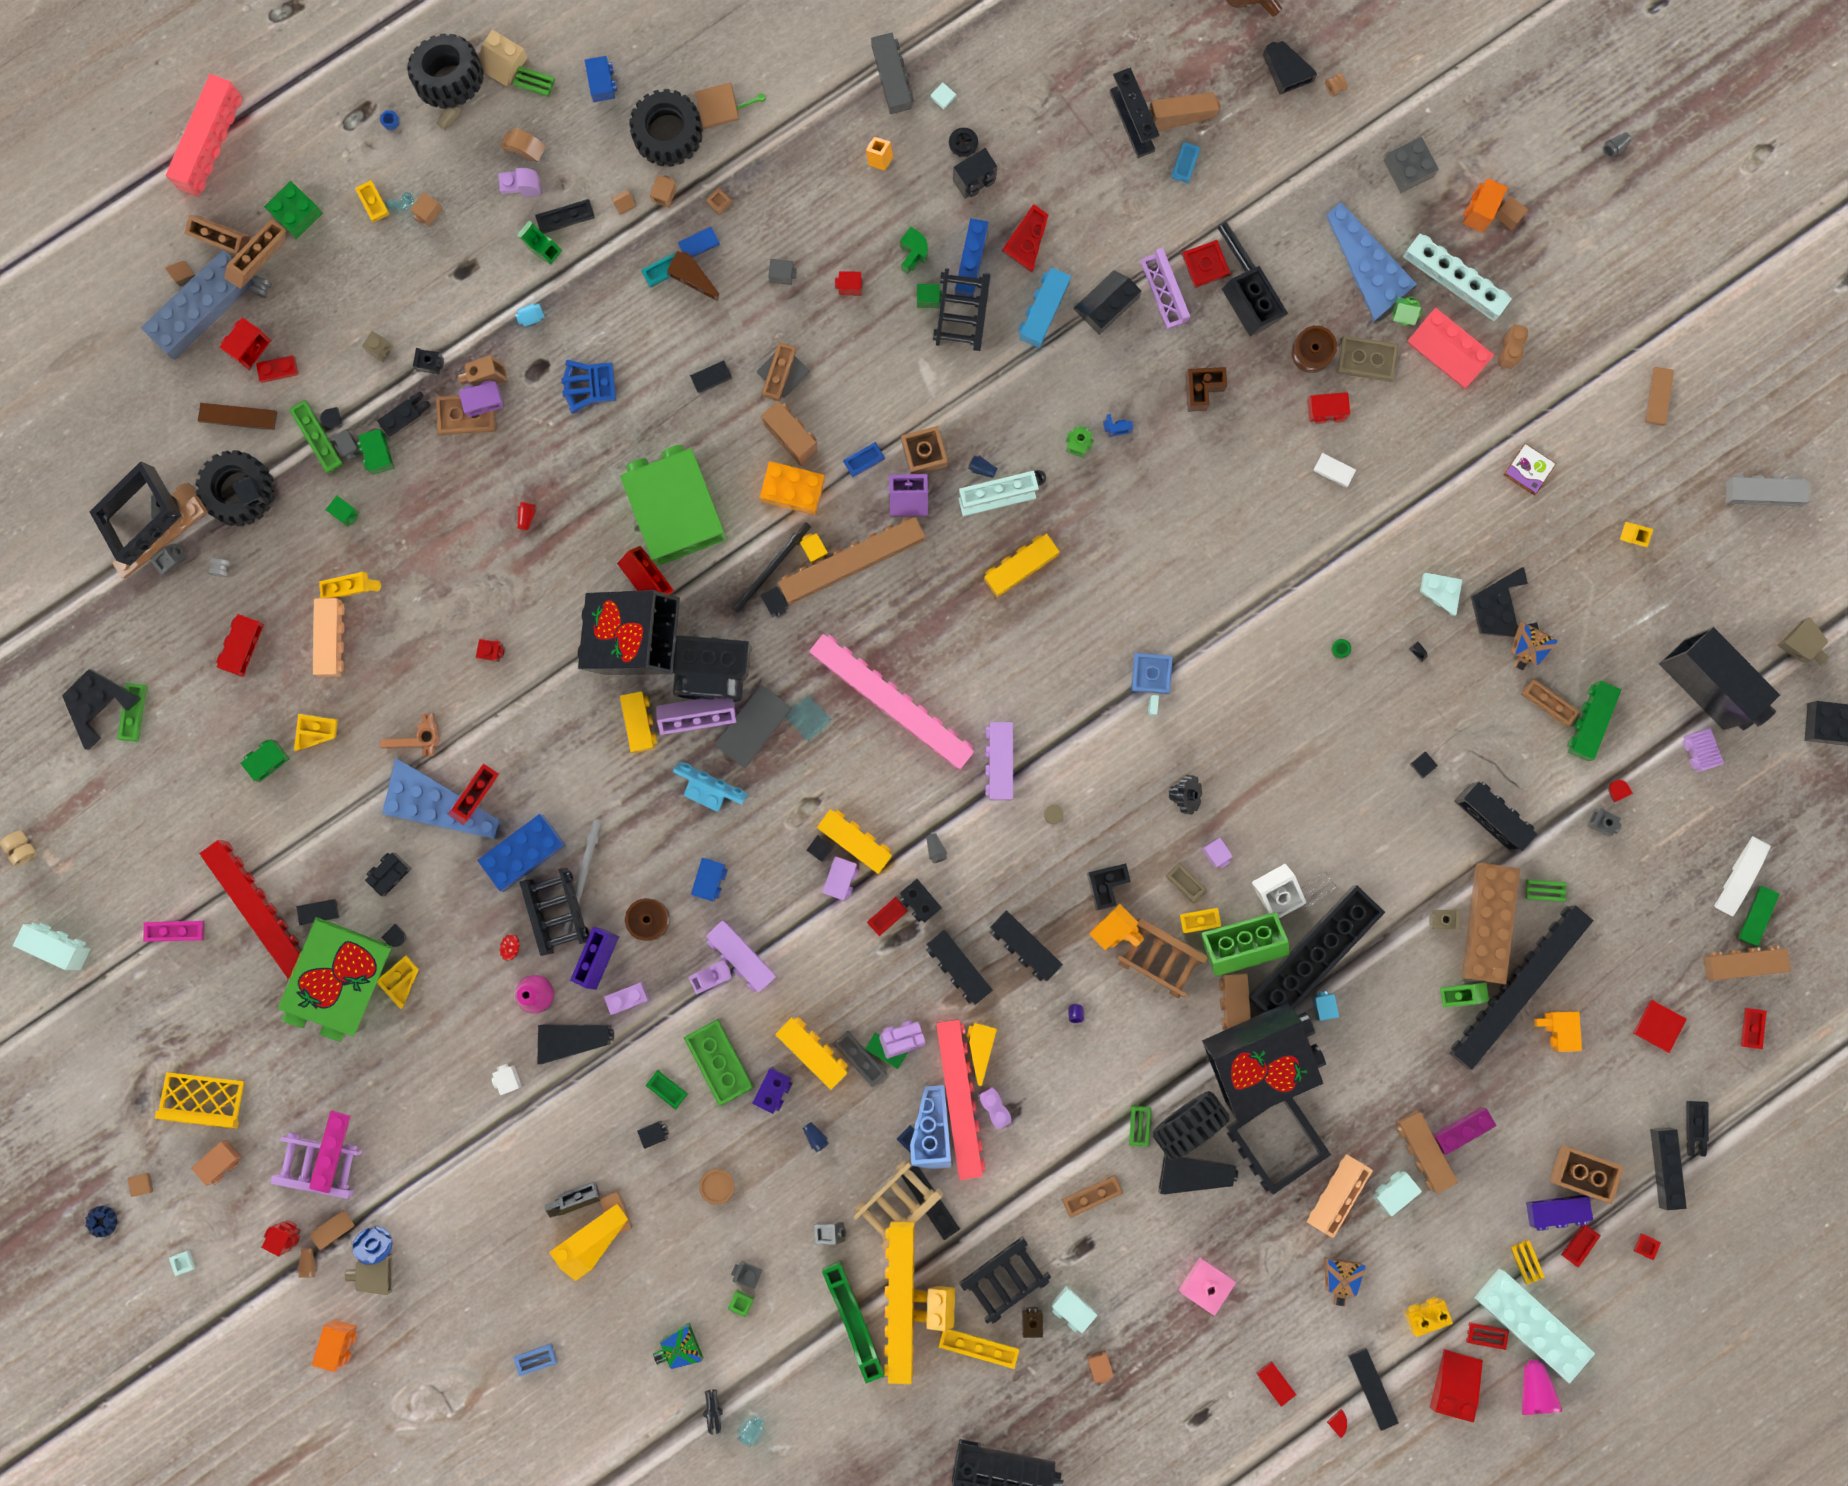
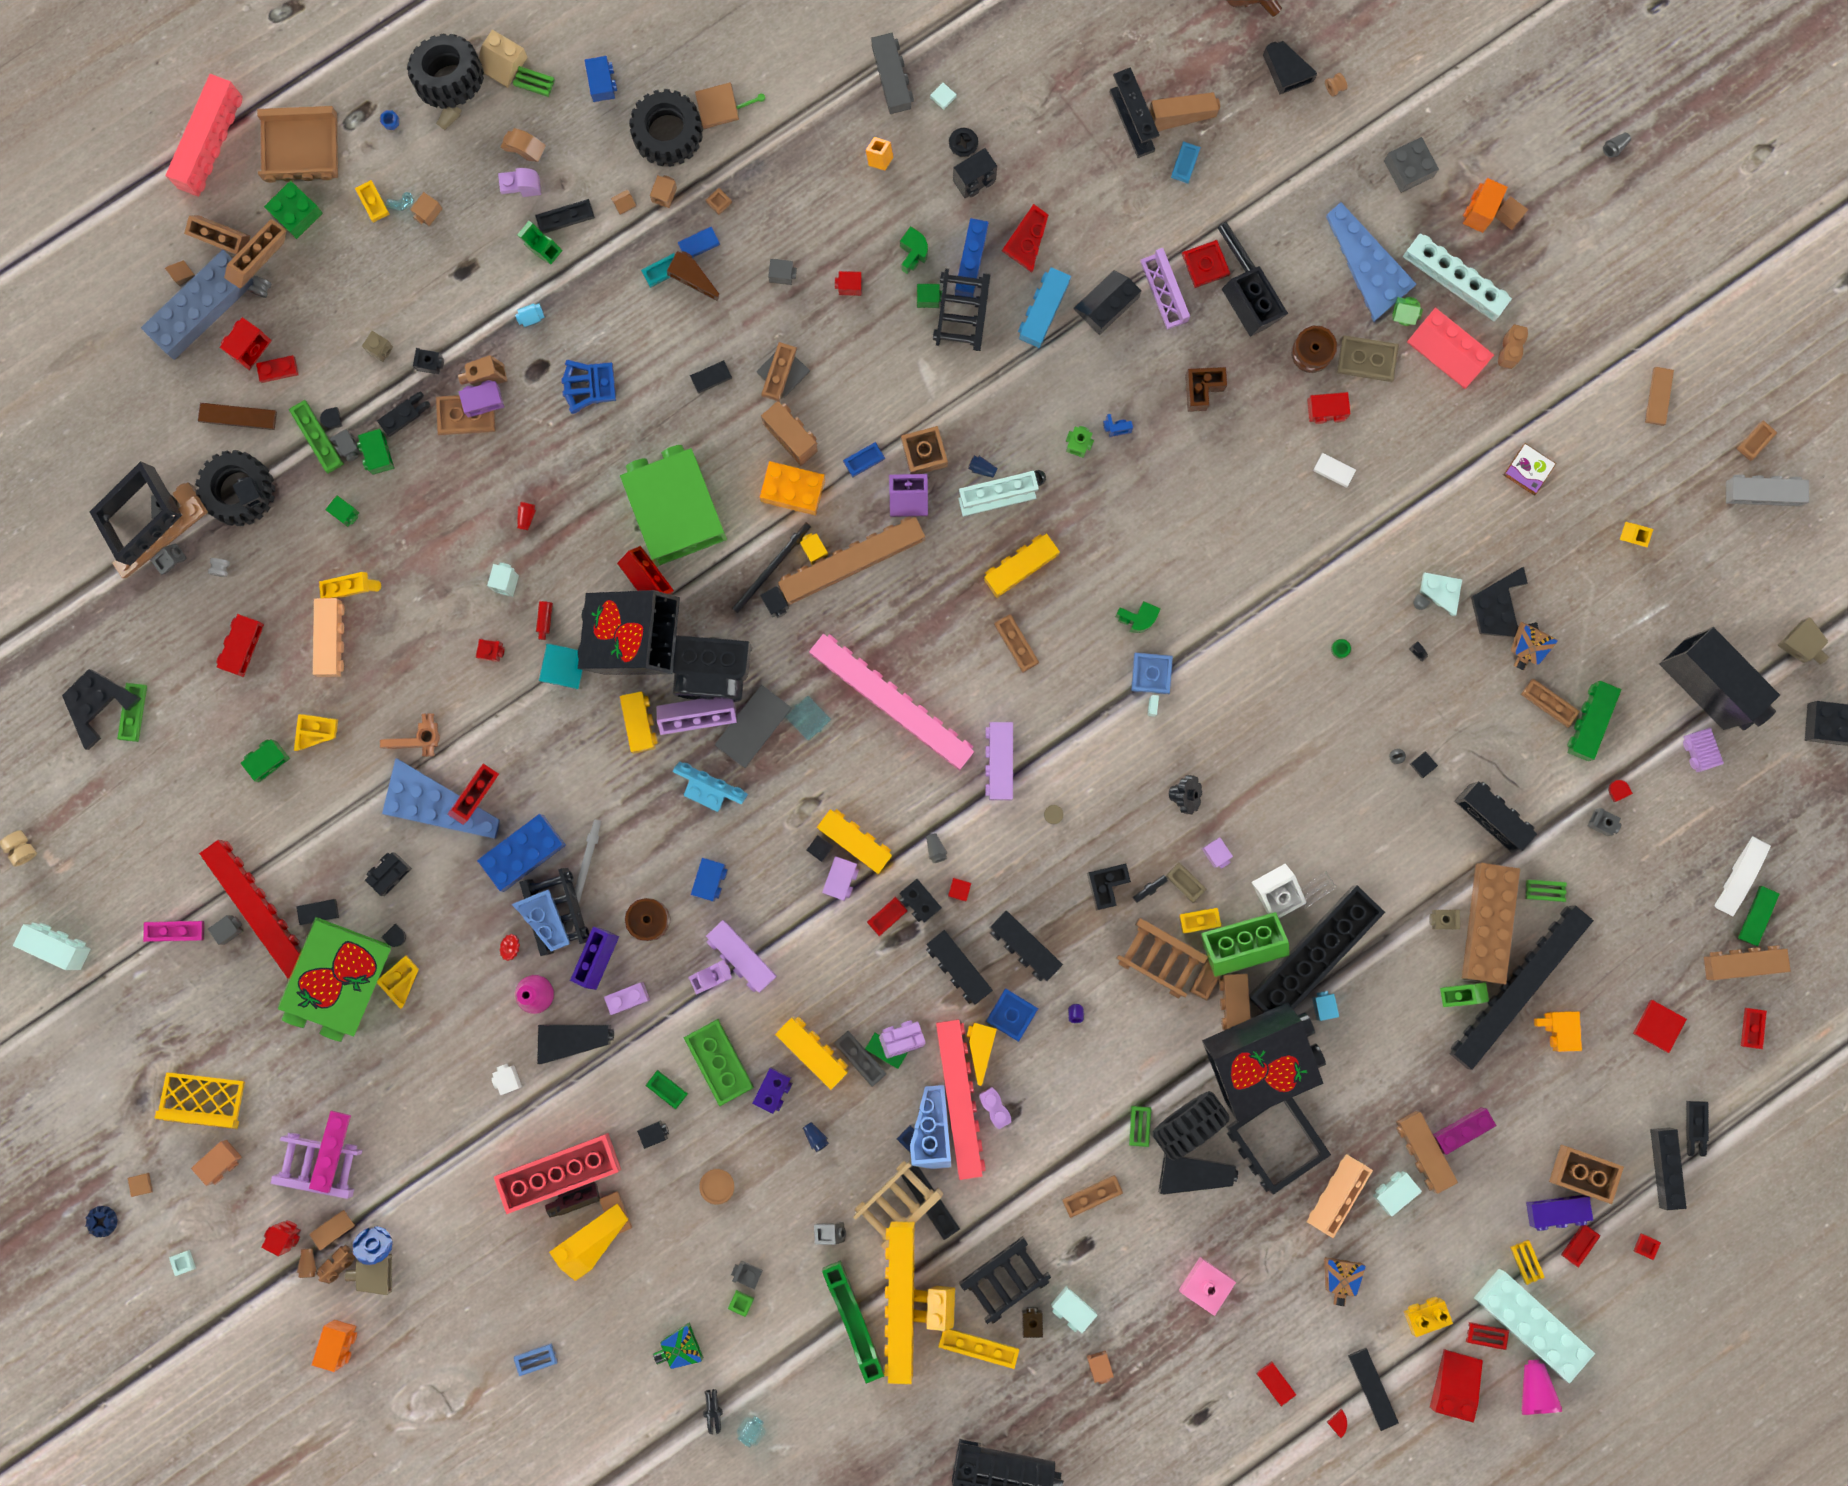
(226, 929): none -> dark grey brick
(298, 143): none -> medium nougat panel
(330, 1271): none -> medium nougat hinge
(503, 579): none -> light aqua brick
(544, 619): none -> red cylinder
(544, 919): none -> medium blue wing
(557, 1173): none -> coral brick
(560, 667): none -> teal slope
(959, 889): none -> red tile
(1011, 1015): none -> blue tile
(1016, 643): none -> medium nougat tile
(1115, 927): light orange hinge -> none
(1142, 620): none -> green brick
(1150, 889): none -> black bar
(1204, 982): none -> medium nougat tile
(1399, 760): none -> dark grey hinge
(1421, 602): none -> dark grey hinge
(1756, 440): none -> medium nougat tile

